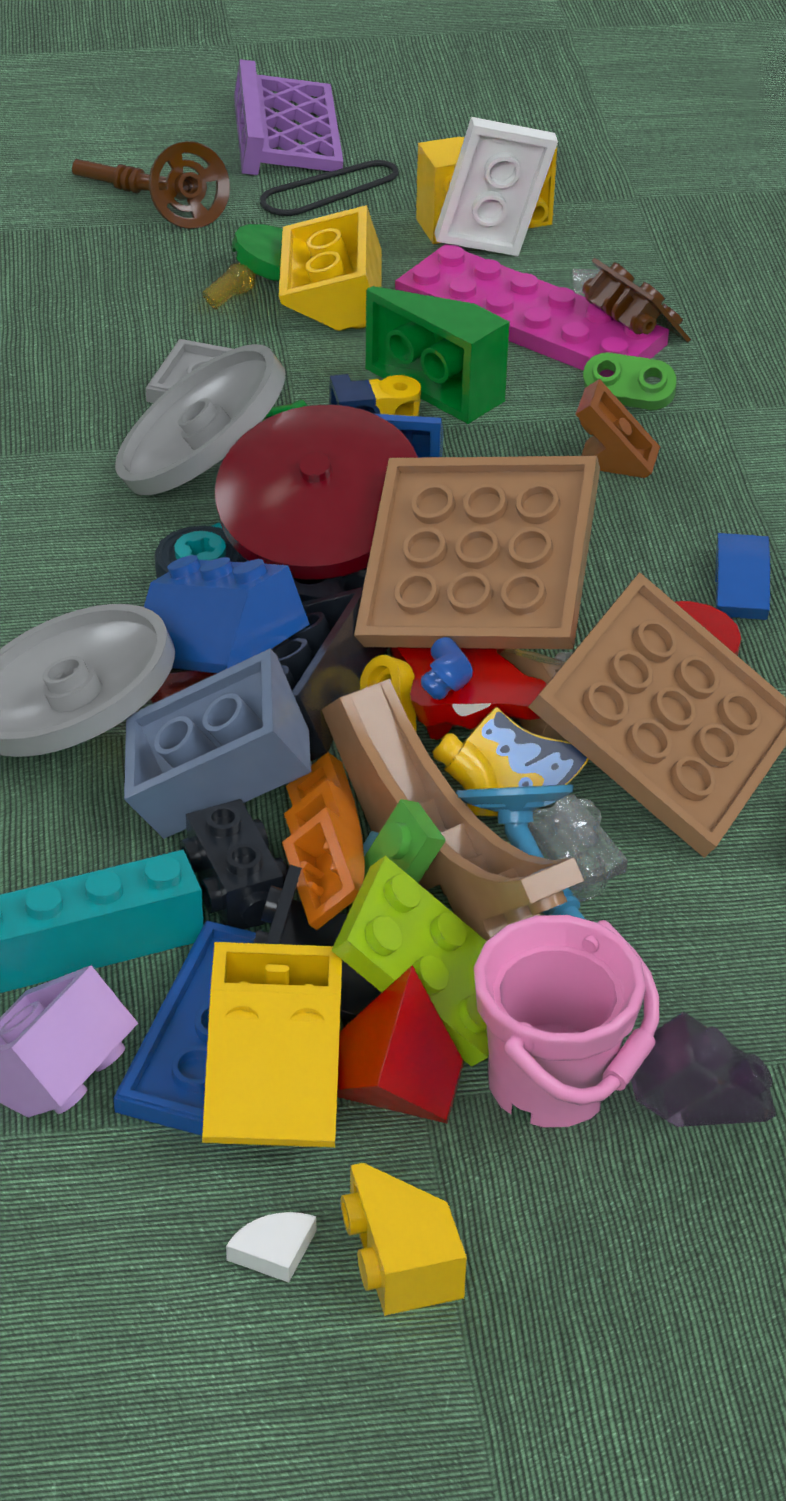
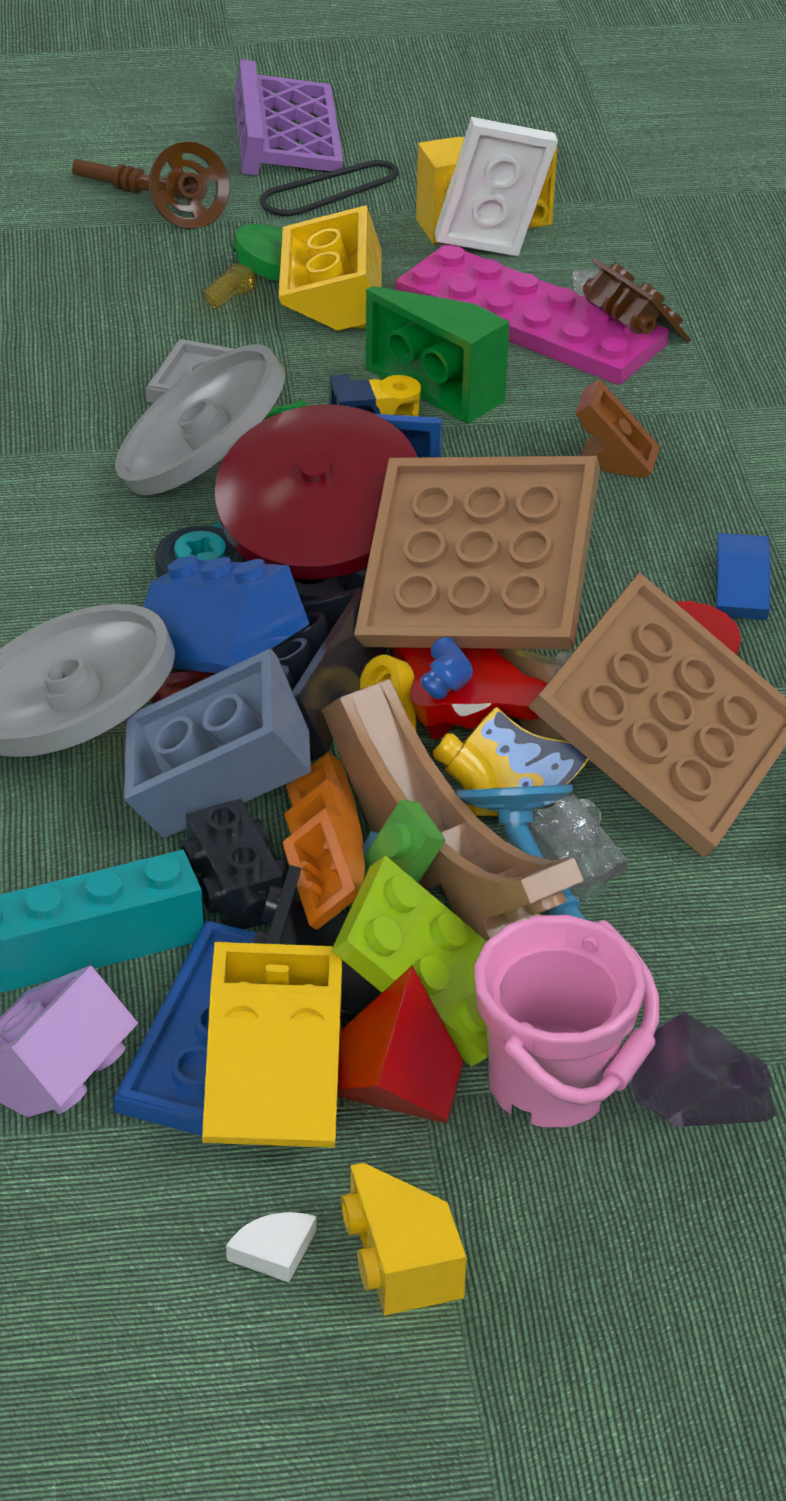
(629, 379): bright green plate -> none

